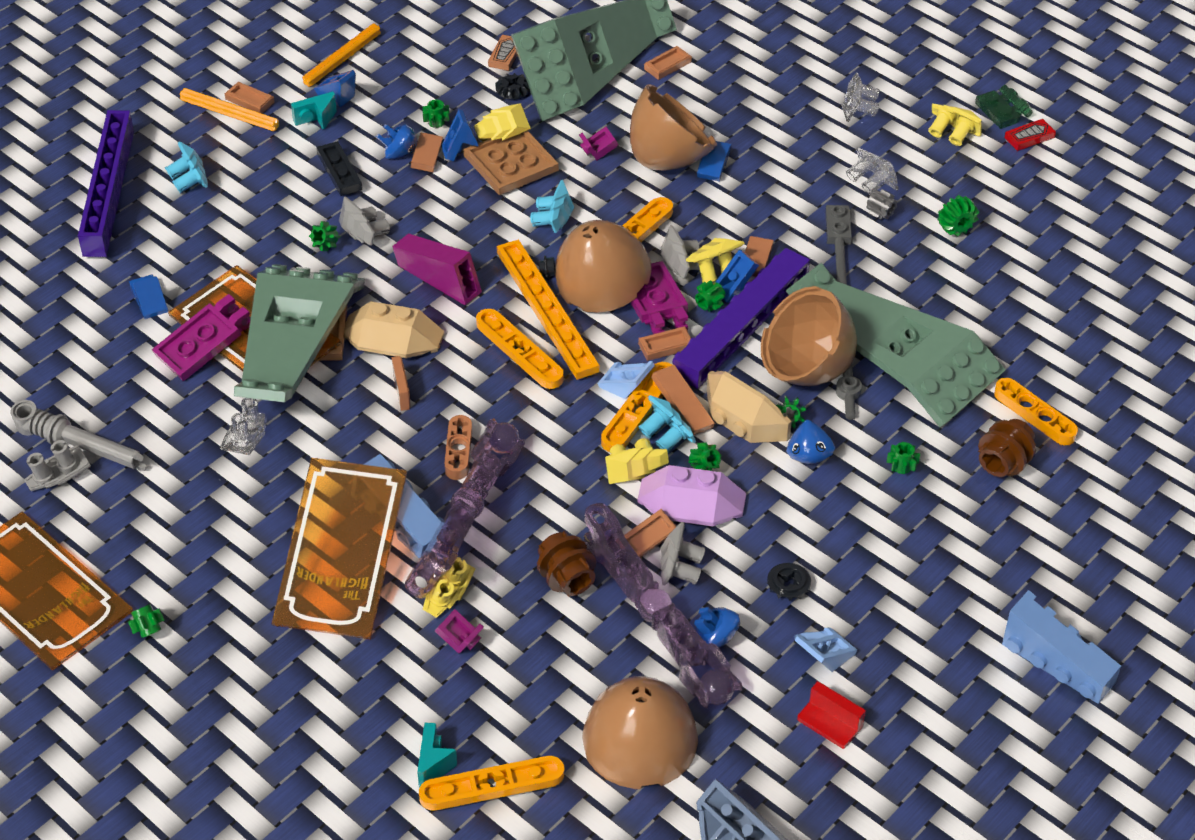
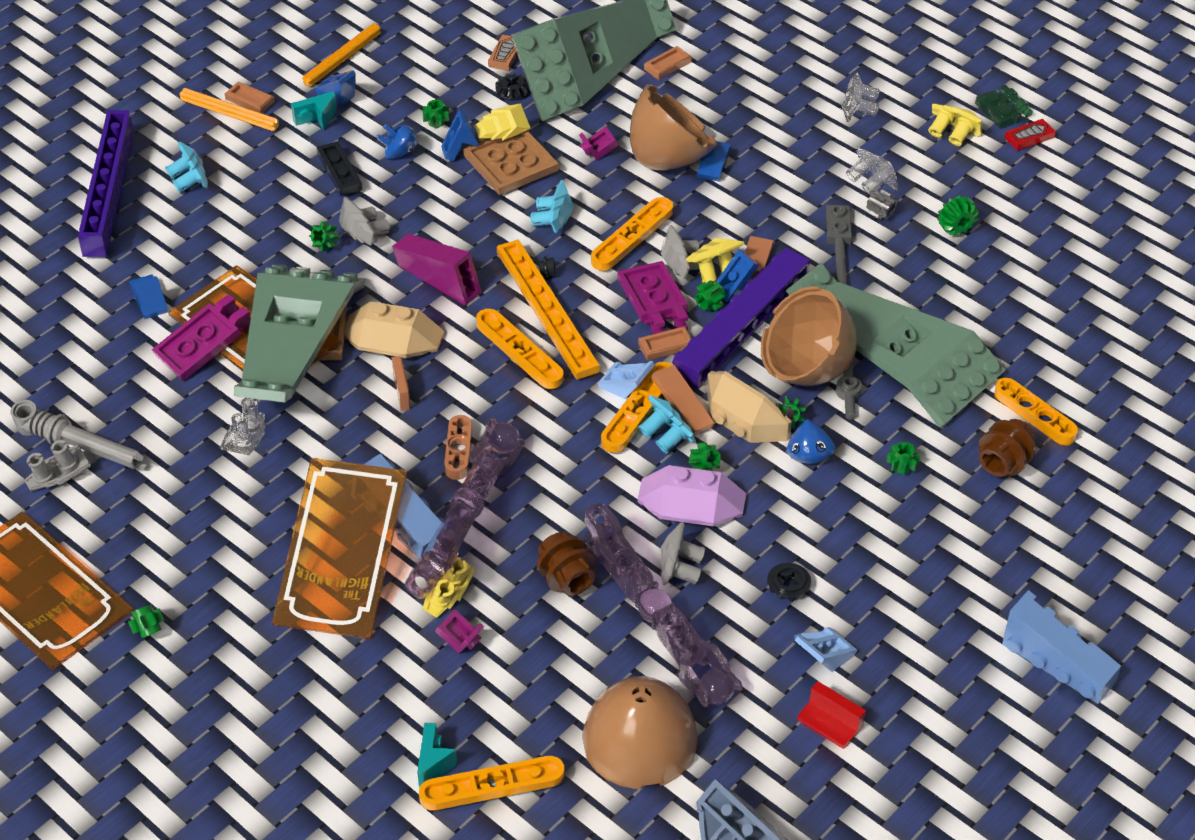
(426, 152): nougat tile -> none
(601, 266): medium nougat piece -> none
(634, 463): light yellow connector -> none
(650, 533): nougat tile -> none
(717, 625): blue piece -> none

